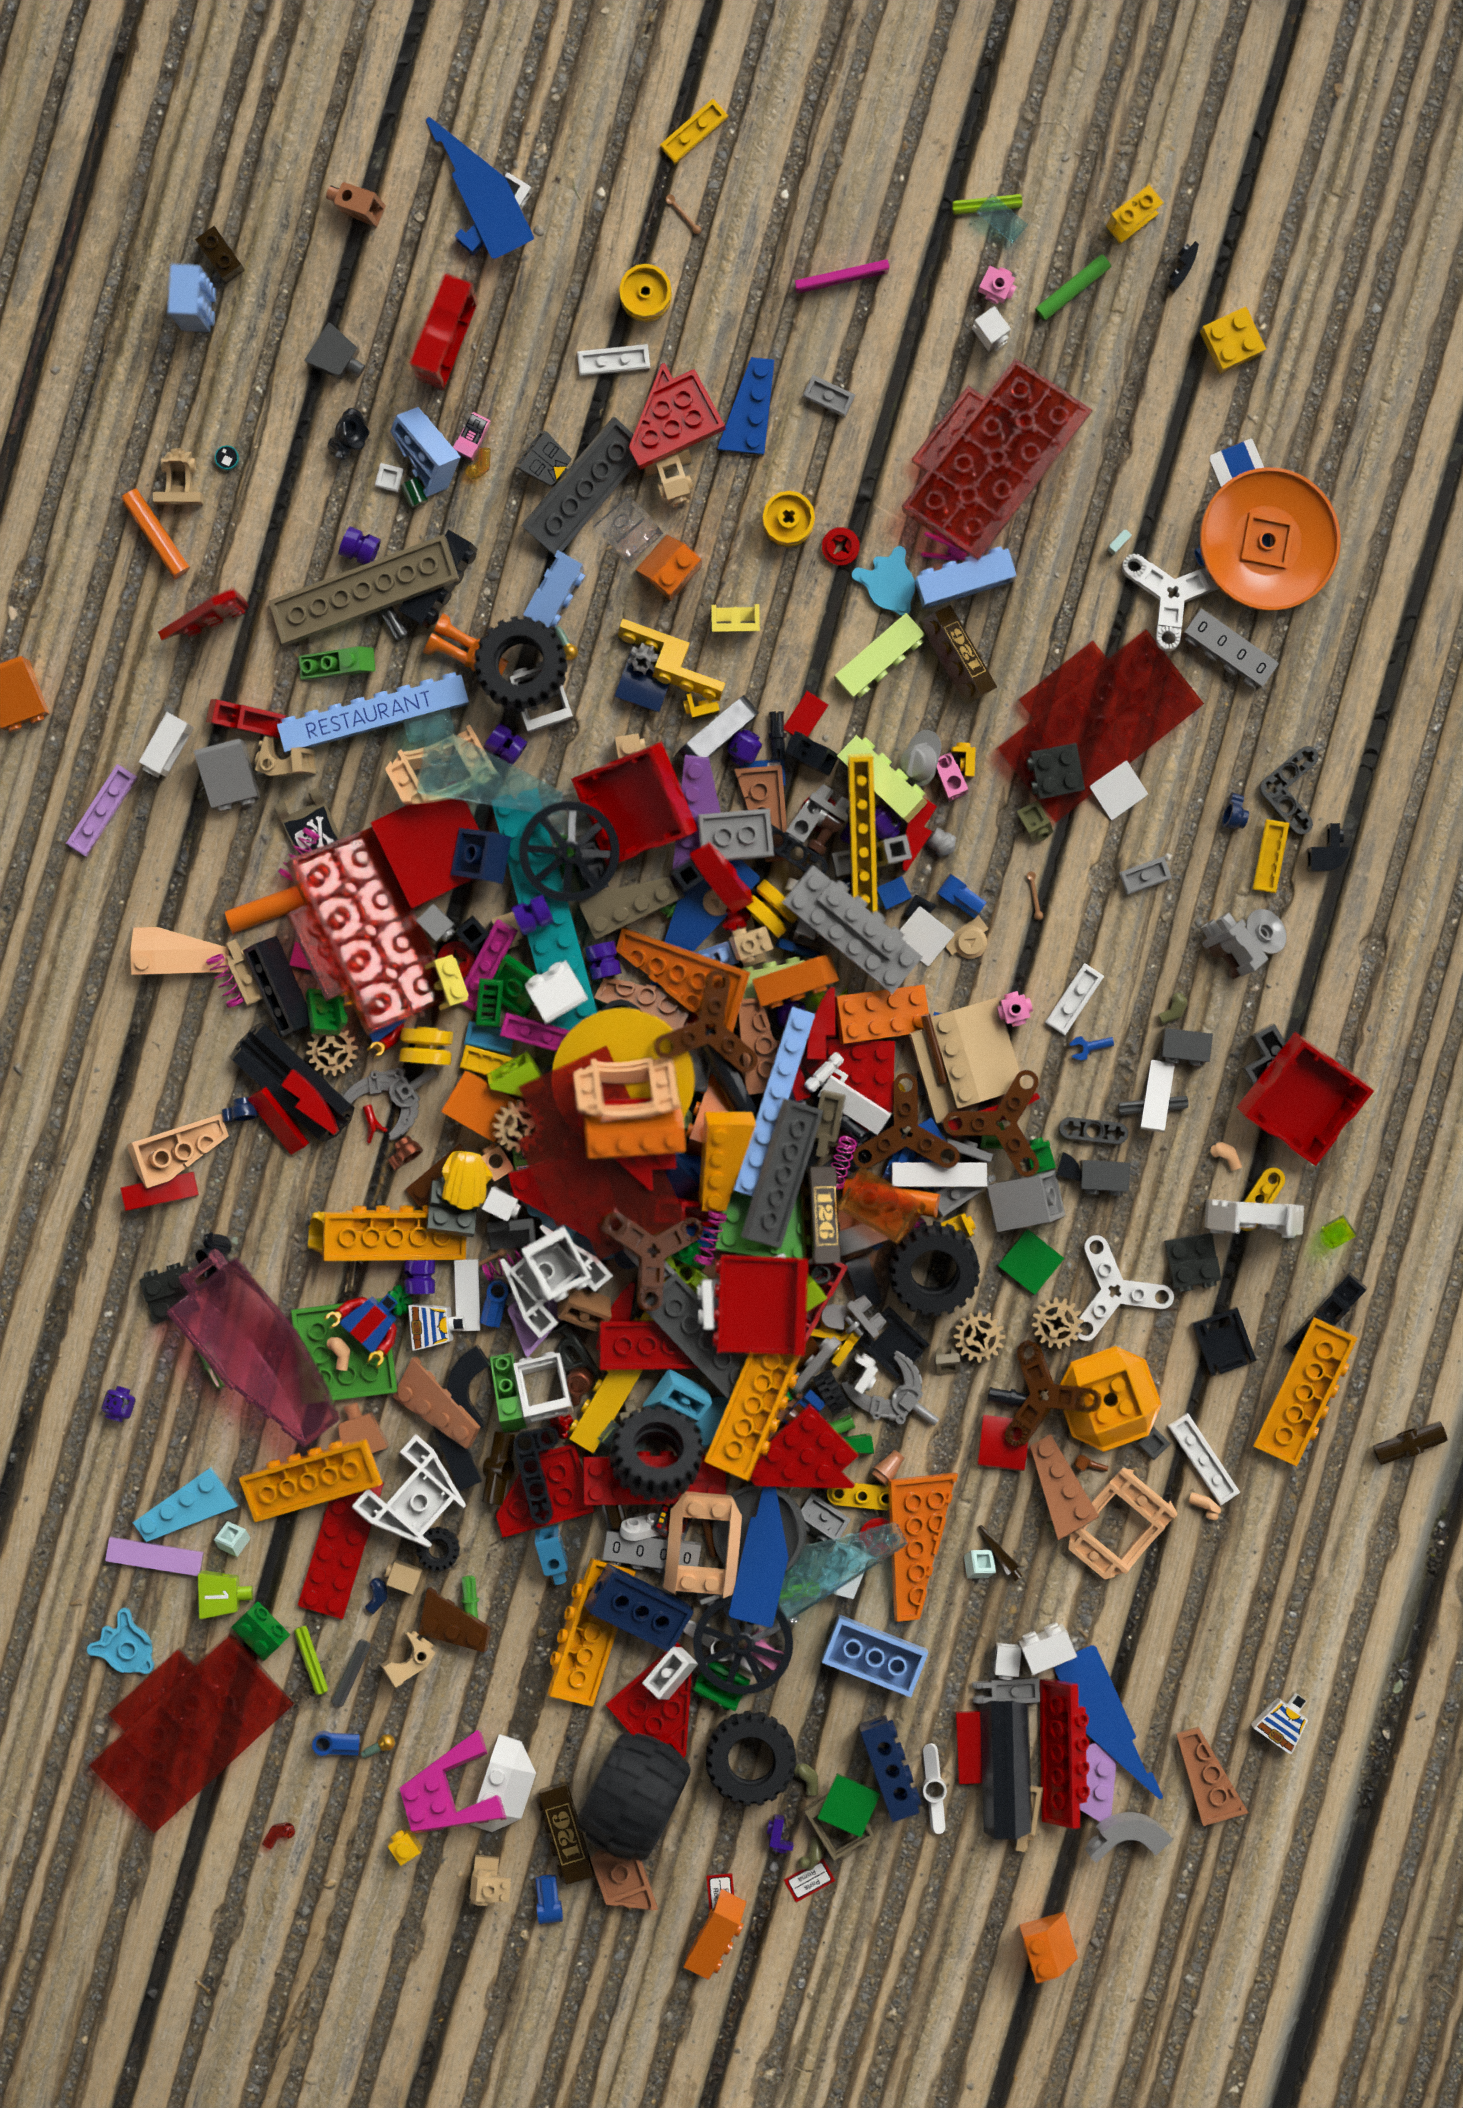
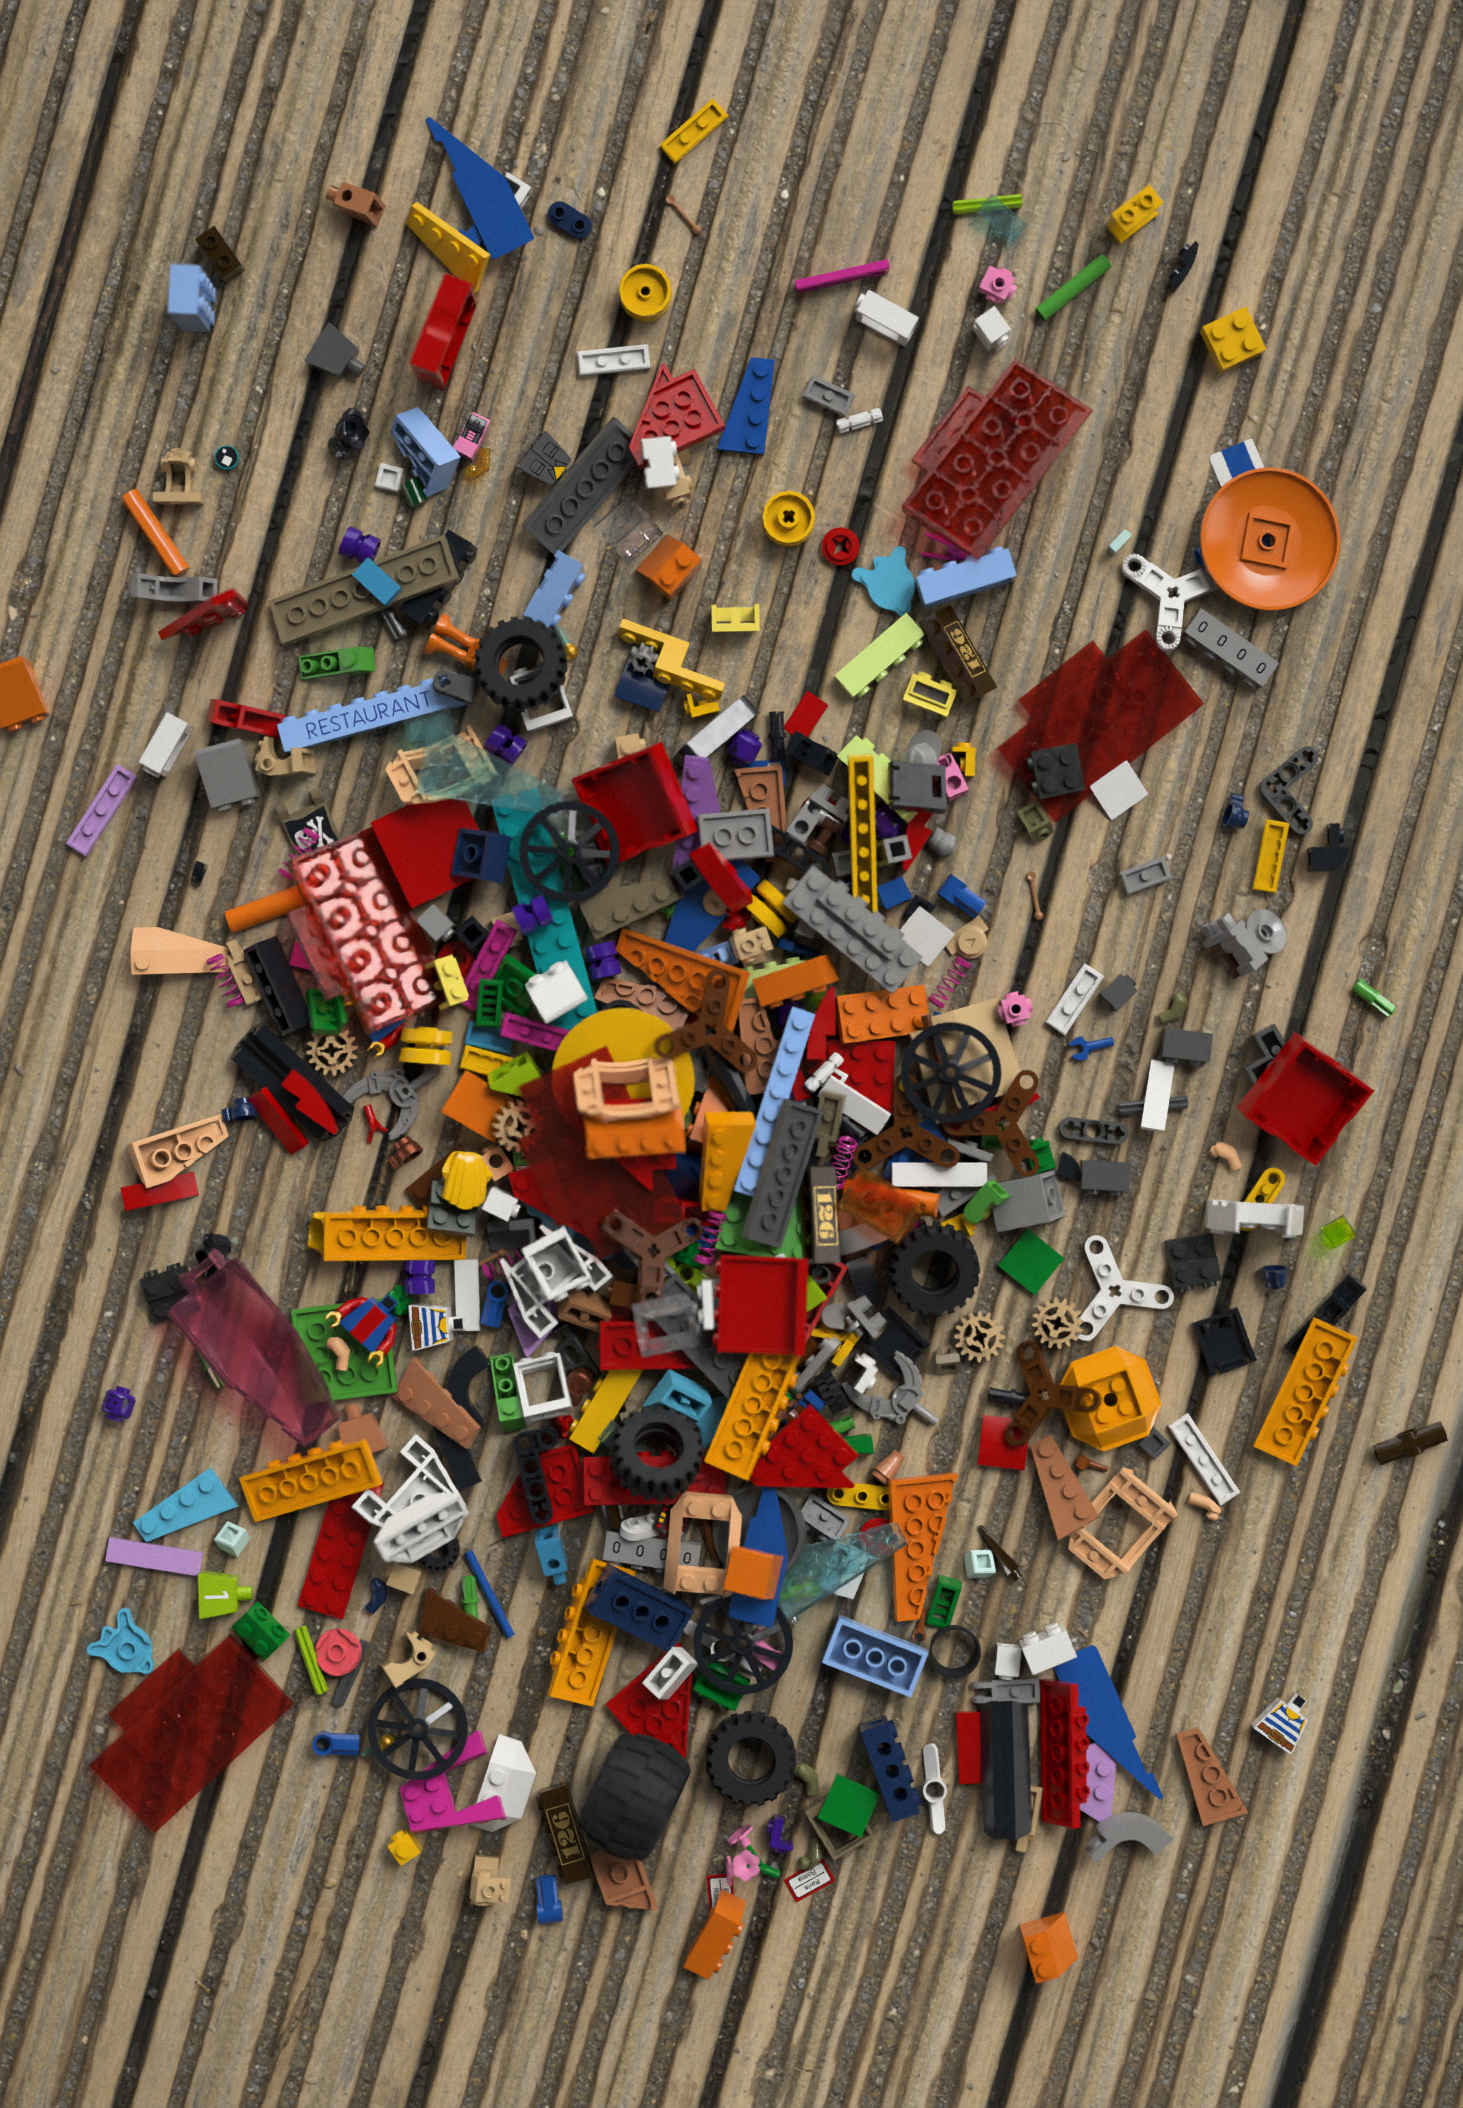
(172, 589): none -> light grey arch
(198, 873): none -> black tile
(277, 1831): clear red arm -> none
(338, 1652): none -> coral tile
(377, 582): none -> dark azure tile
(416, 1737): none -> black wheel
(421, 1527): none -> white wedge
(455, 250): none -> yellow wing
(461, 686): none -> dark grey piece
(489, 1594): none -> blue bar
(498, 1468): dark brown piece -> none
(569, 220): none -> dark blue plate
(622, 1293): none -> reddish brown brick
(660, 461): none -> white brick
(663, 1307): none -> clear window
(748, 1863): none -> bright pink plant
(753, 1572): none -> orange piece
(859, 420): none -> white axle
(885, 317): none -> white window
(913, 787): none -> black container
(920, 1626): none -> dark orange hand
(930, 694): none -> light yellow window
(949, 1583): none -> green slope
(960, 961): none -> dark pink piece
(960, 1671): none -> black tyre
(967, 1112): none -> black wheel
(980, 1205): none -> bright green leg
(1119, 991): none -> dark grey brick
(1274, 1276): none -> dark blue piece
(1373, 998): none -> bright green axle

